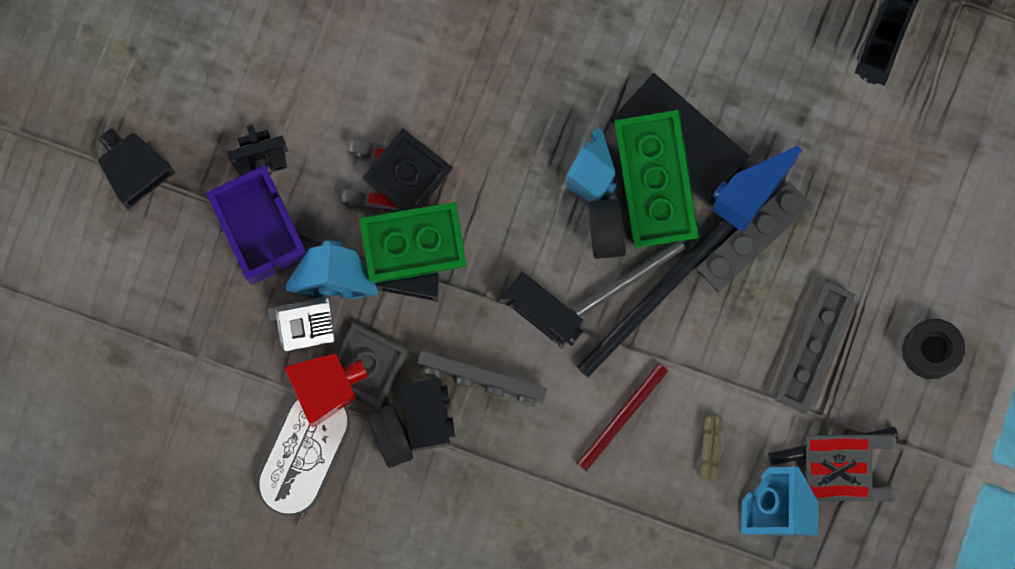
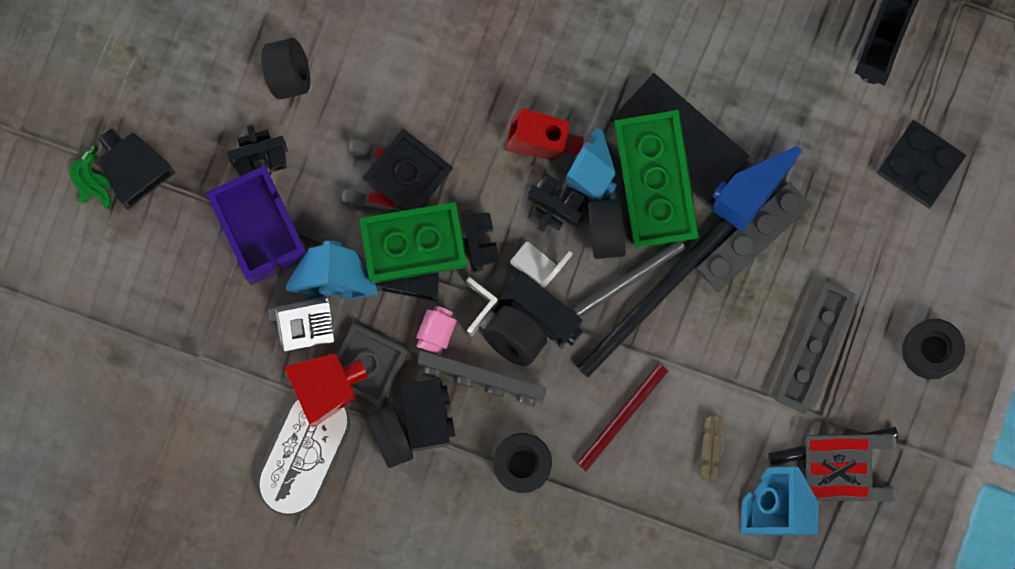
(89, 182): none -> green piece
(285, 68): none -> black tyre
(435, 330): none -> bright pink brick
(474, 225): none -> black hips
(487, 314): none -> white bracket
(515, 336): none -> black tyre
(528, 443): none -> black tyre
(529, 137): none -> red torso
(537, 265): none -> white bracket
(544, 194): none -> black hips
(921, 164): none -> black plate

